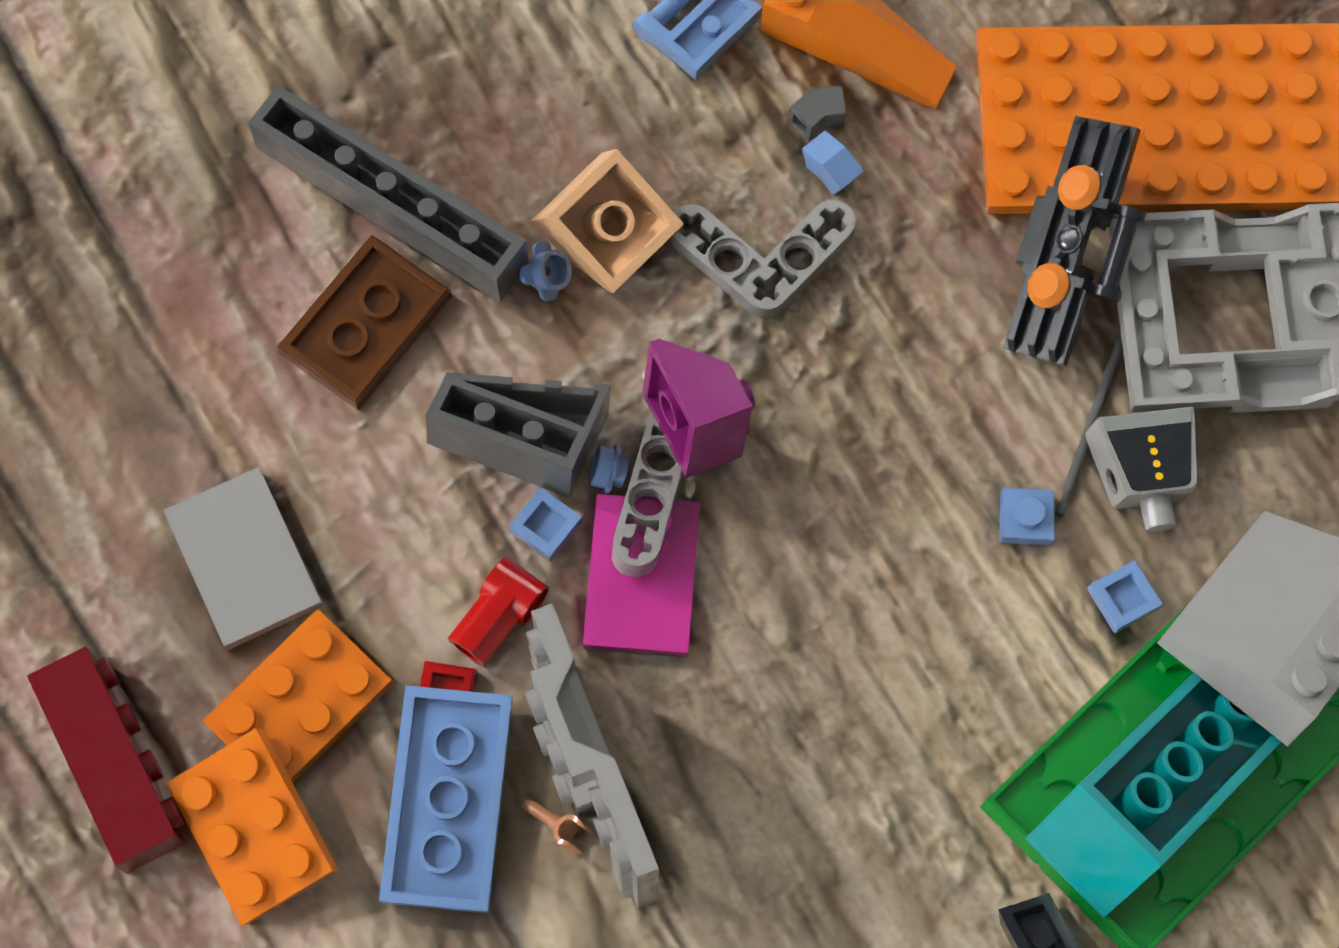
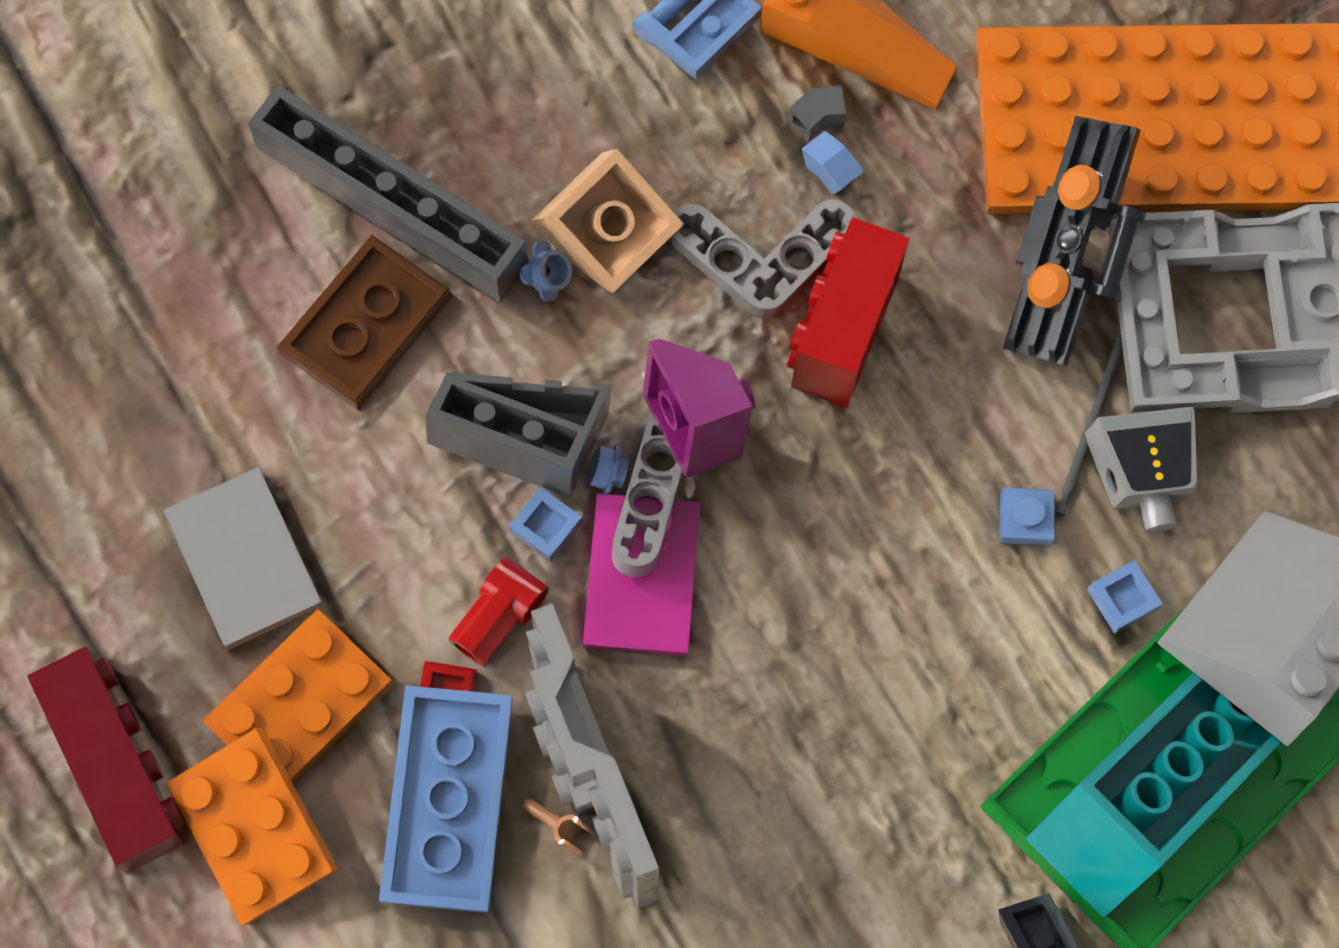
(846, 311): none -> red brick

